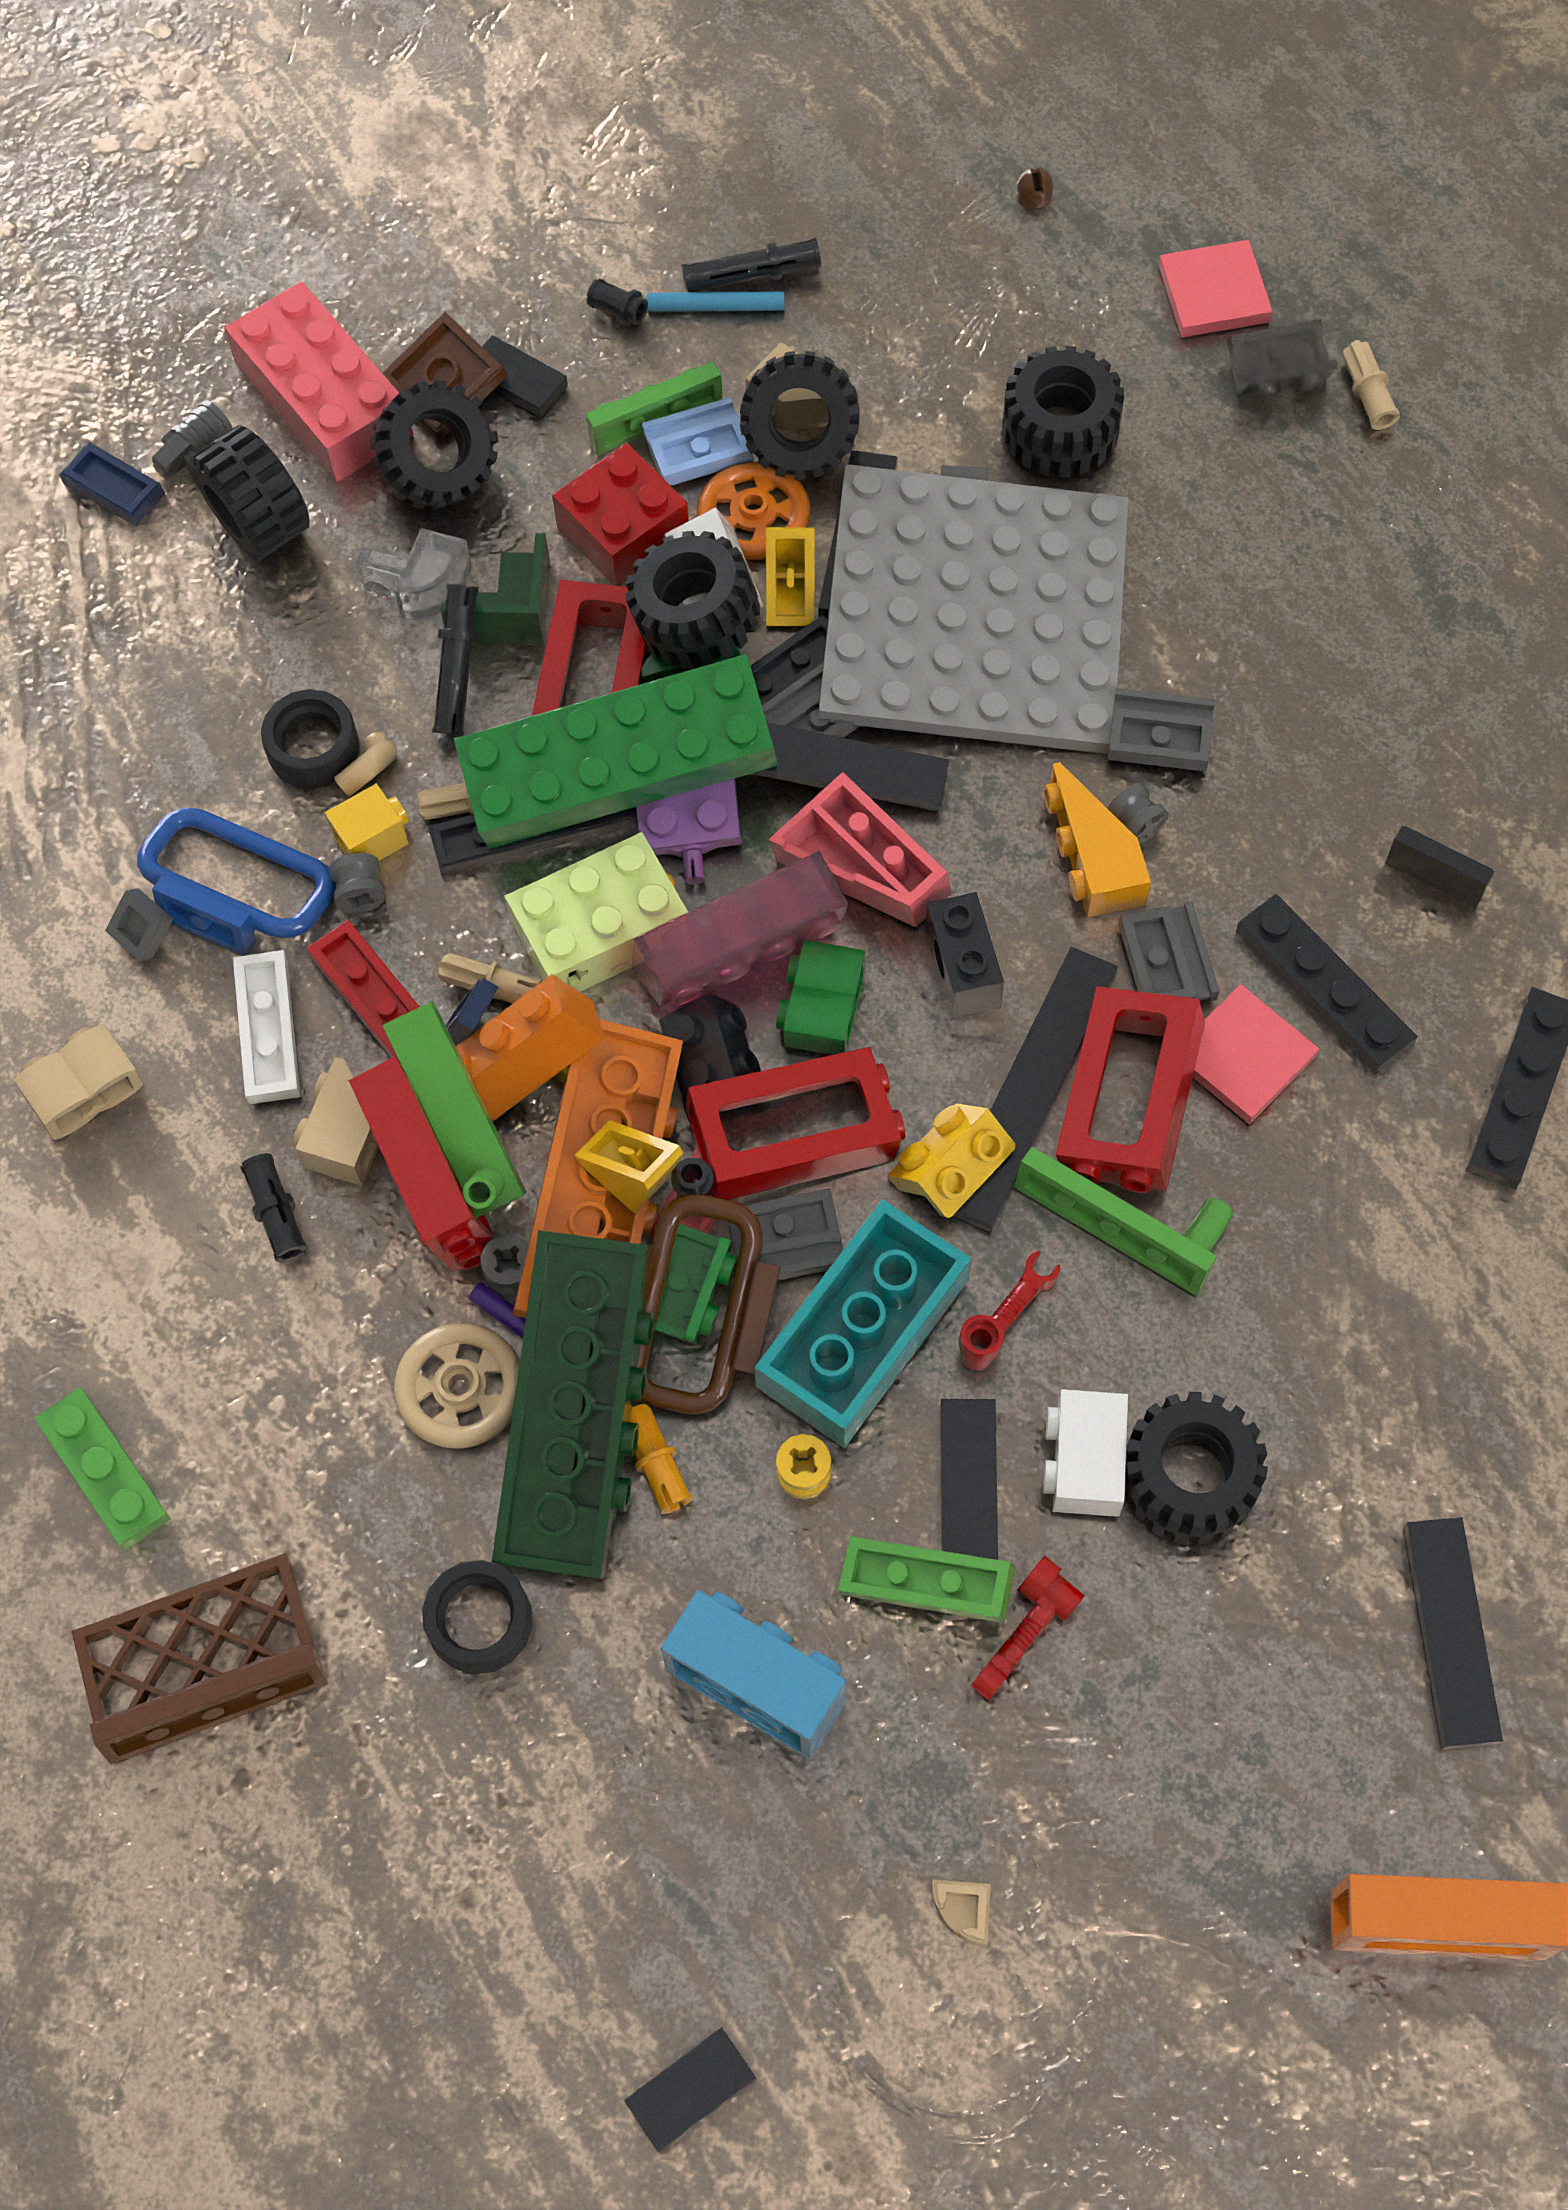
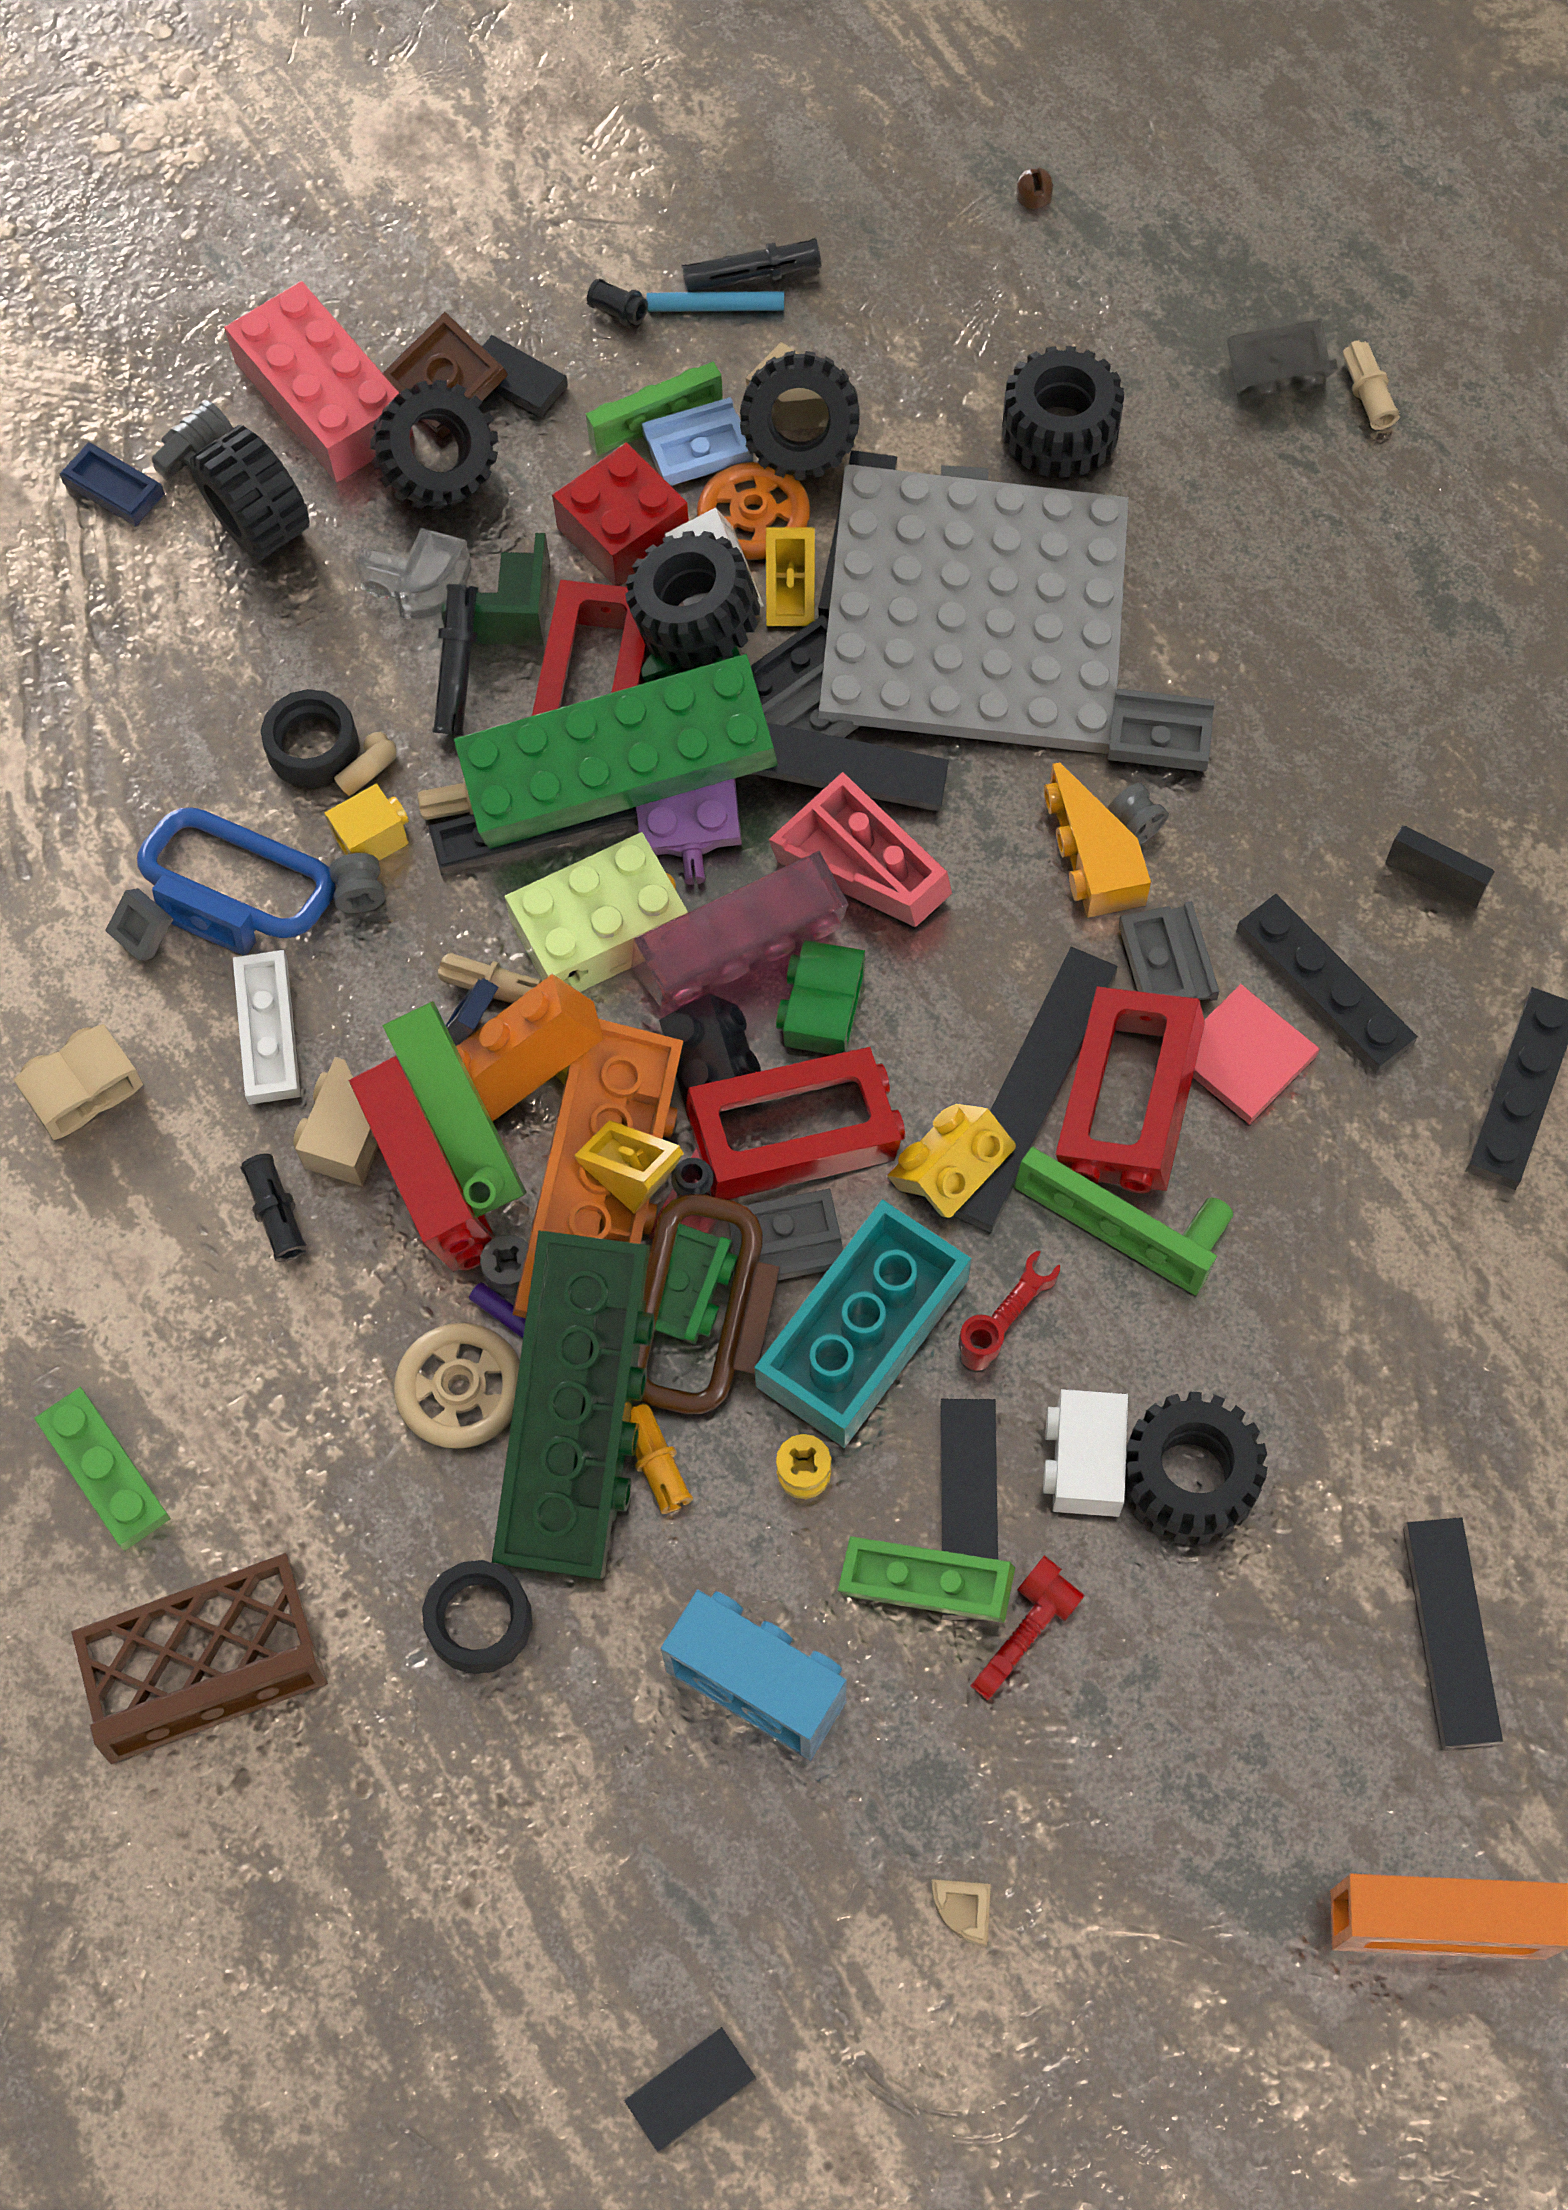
(362, 980): red plate -> none
(964, 955): black brick -> none
(1215, 288): coral tile -> none

